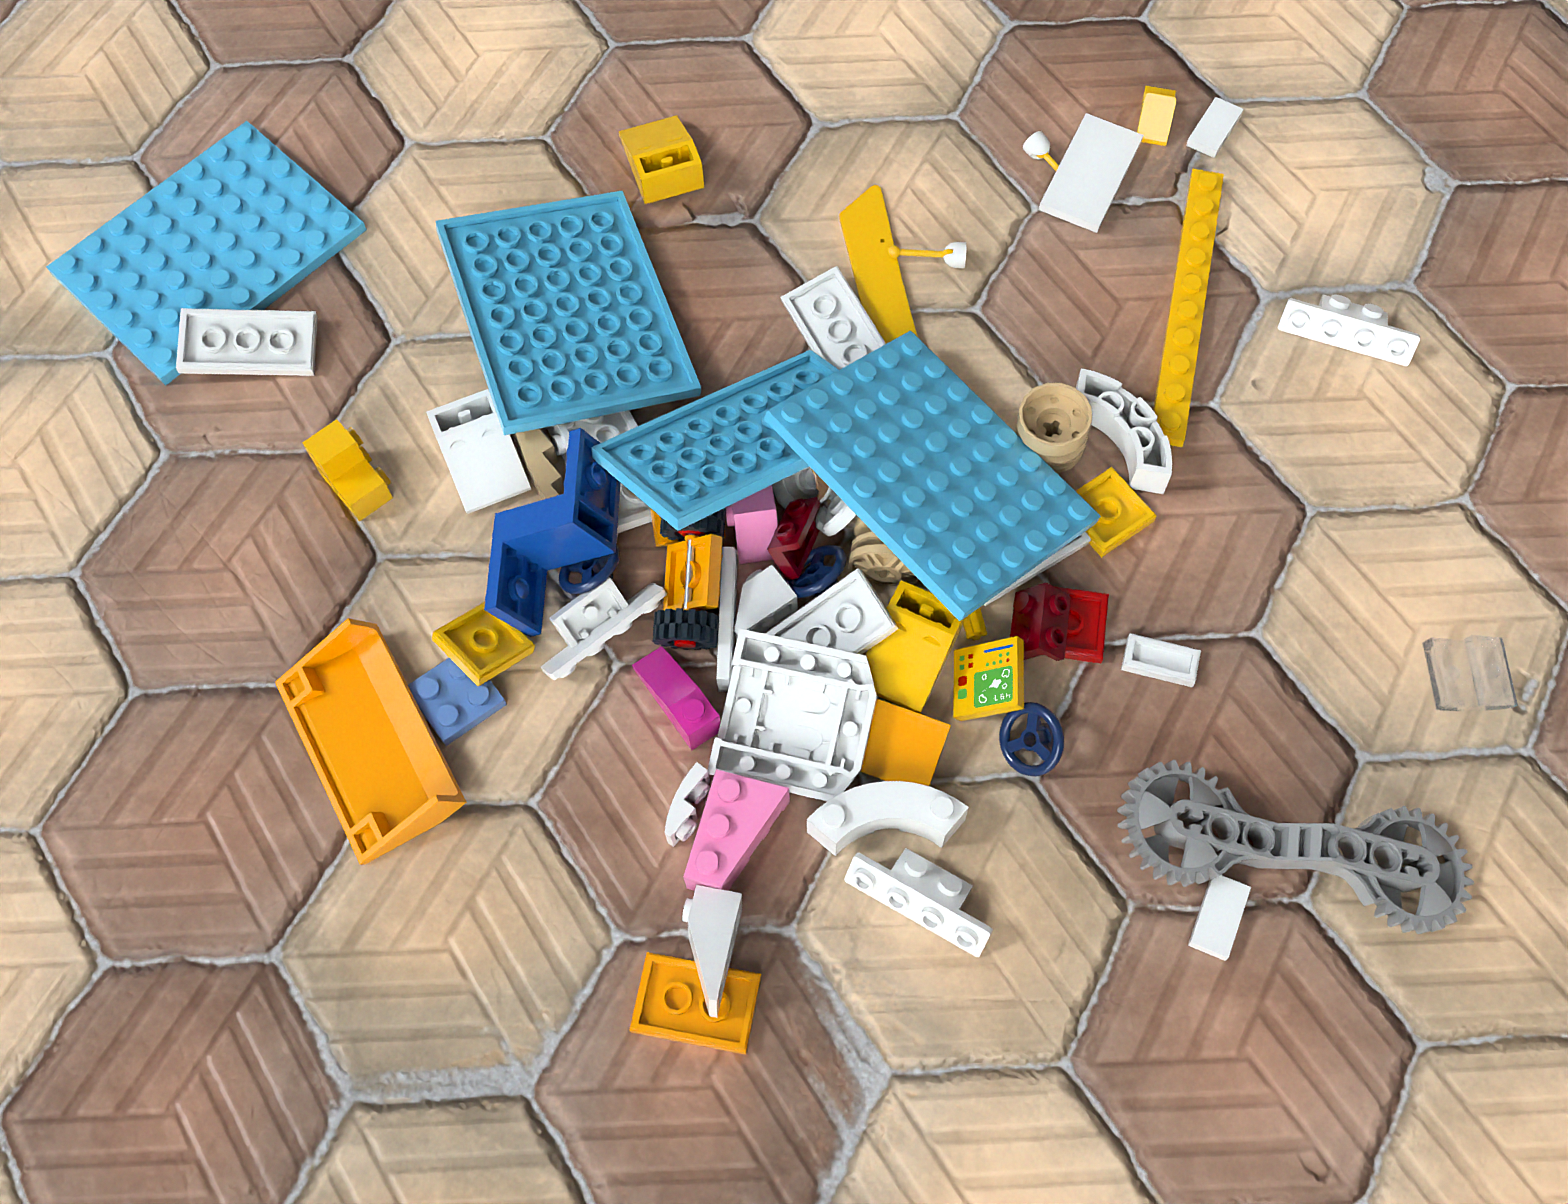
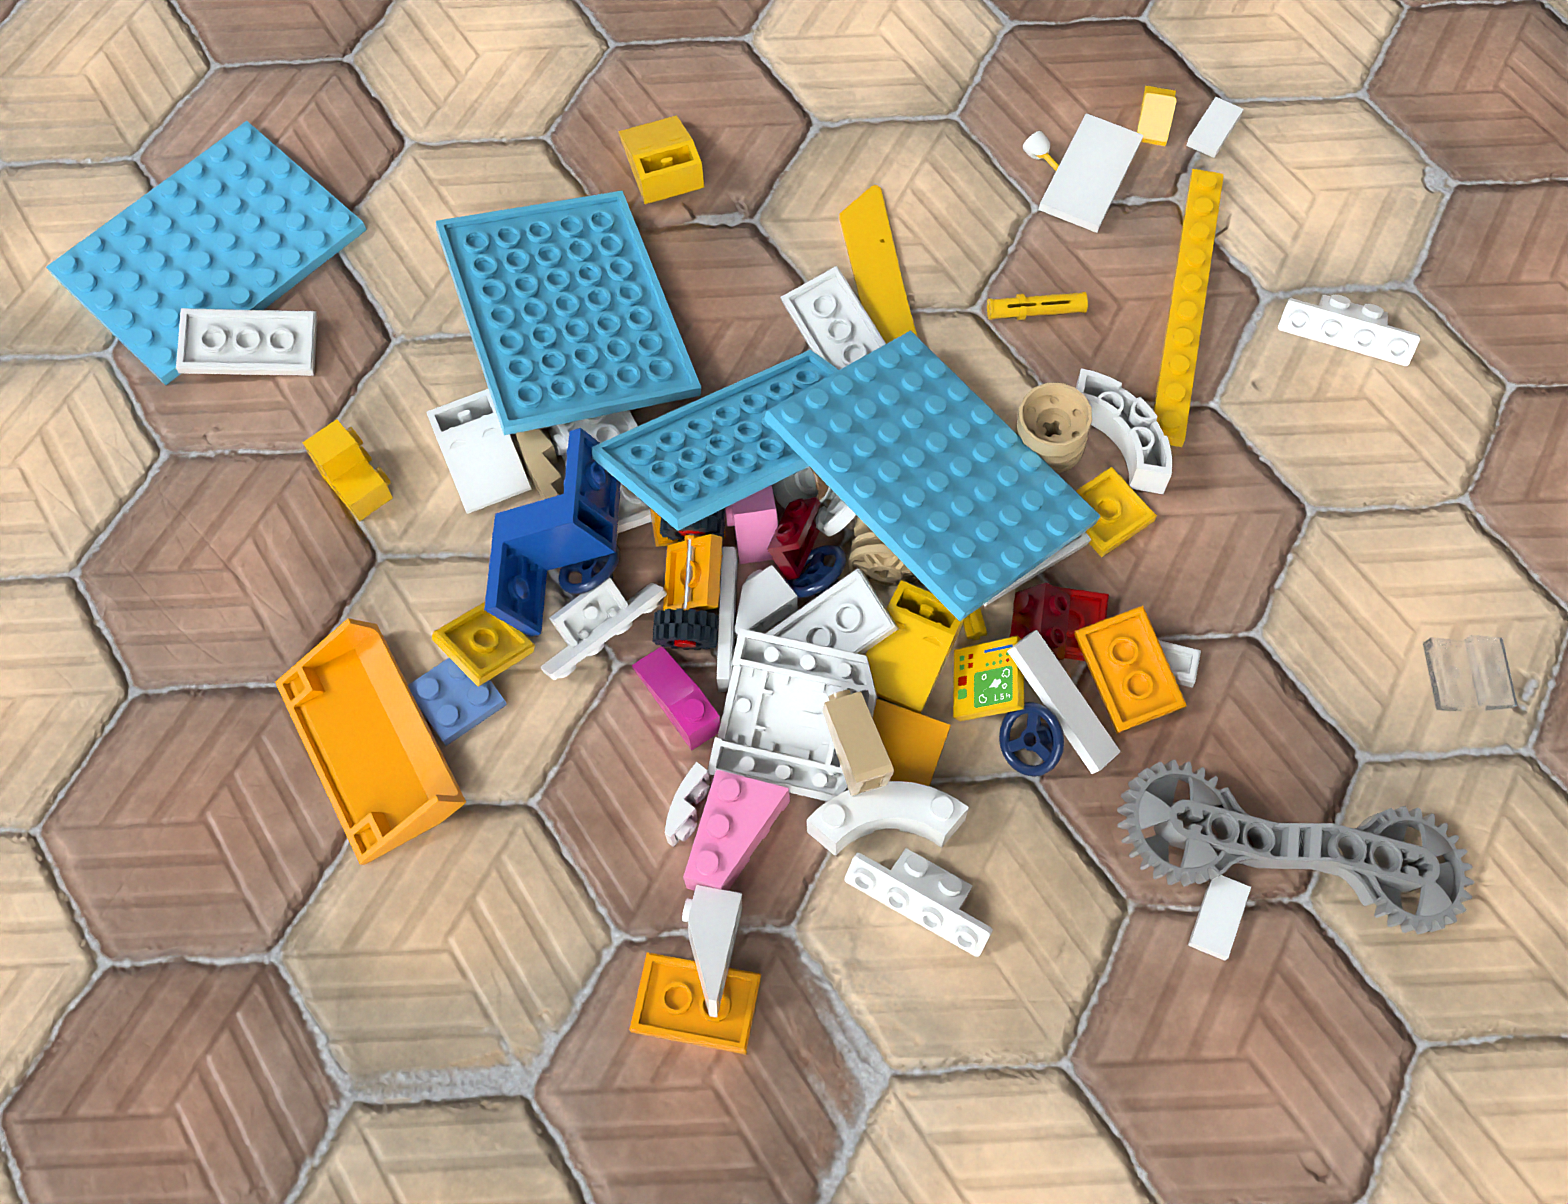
(857, 742): none -> tan slope
(953, 254): hinge -> none
(1036, 305): none -> yellow pin
(1065, 701): none -> white tile
(1130, 669): none -> light orange tile

